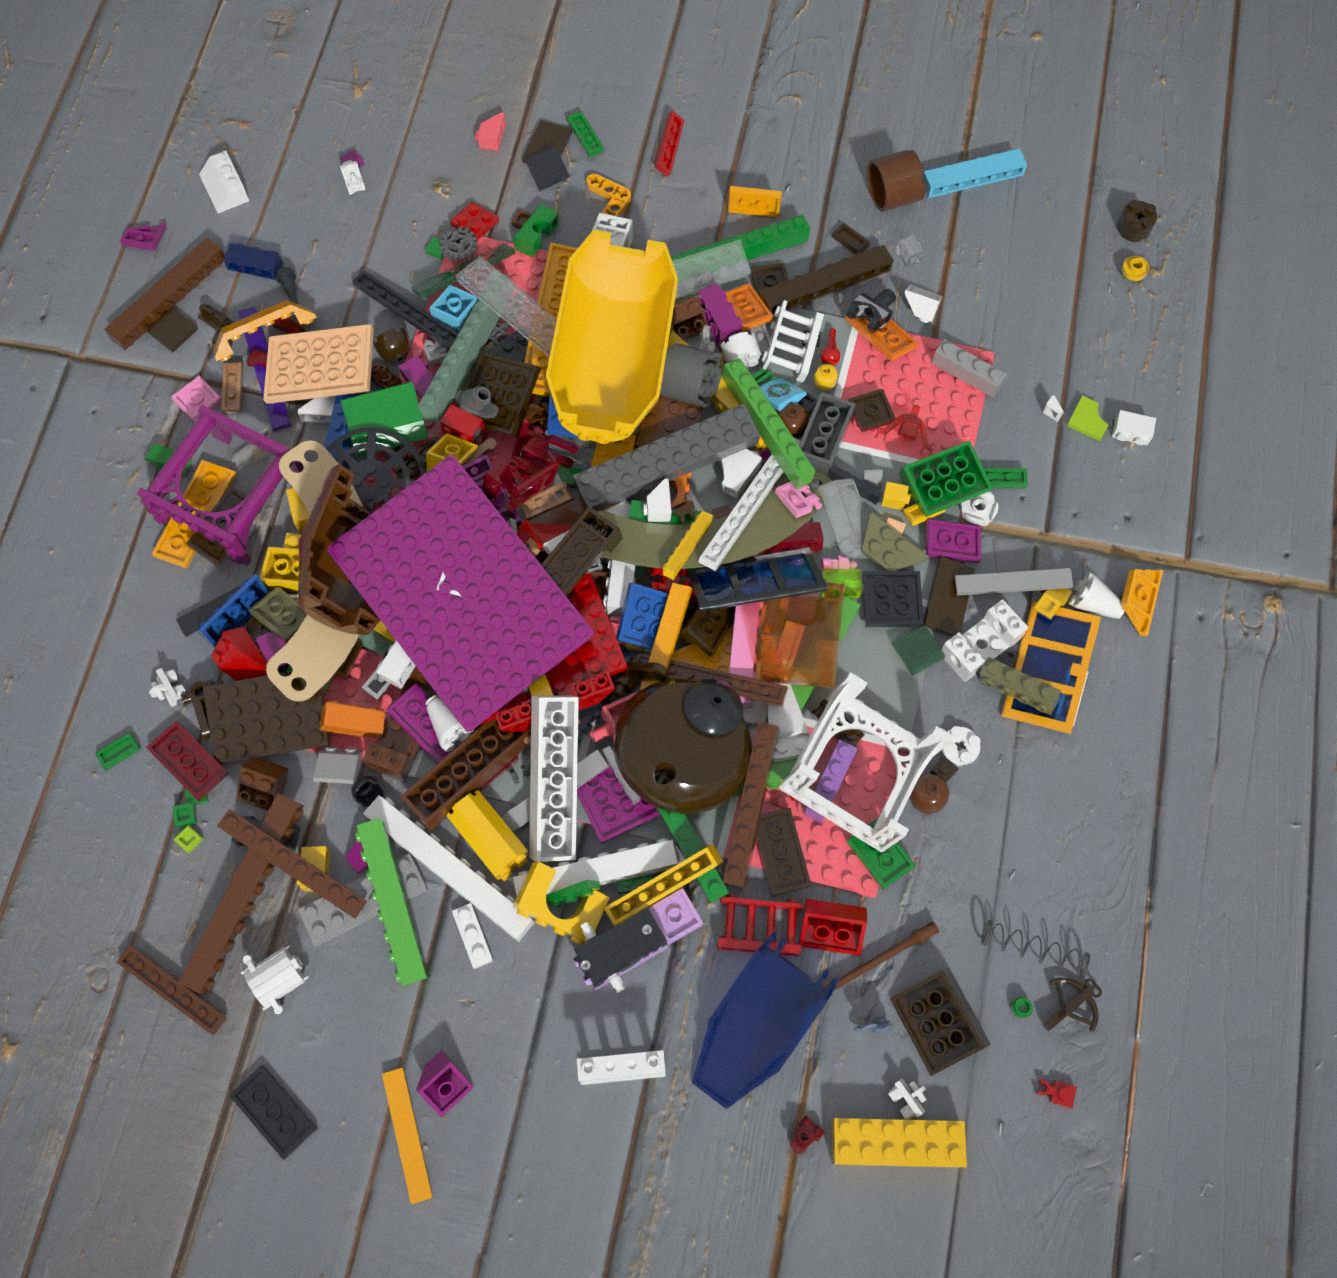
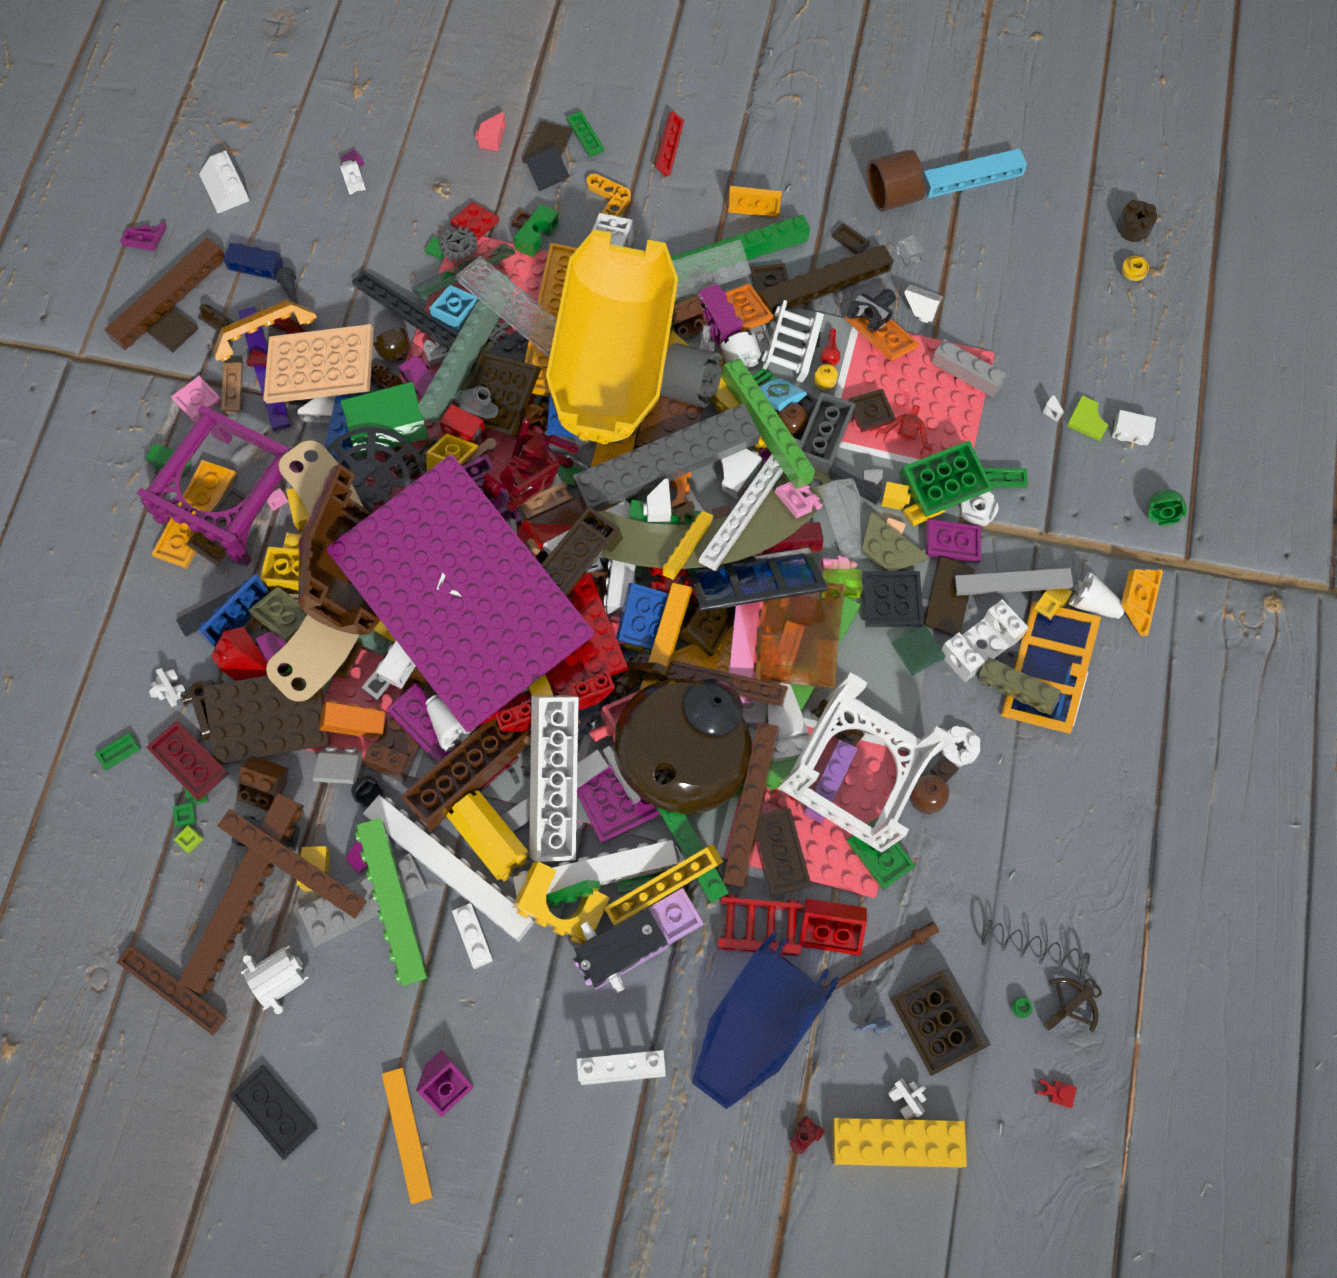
(276, 499): none -> bright pink plate
(1166, 507): none -> green cylinder

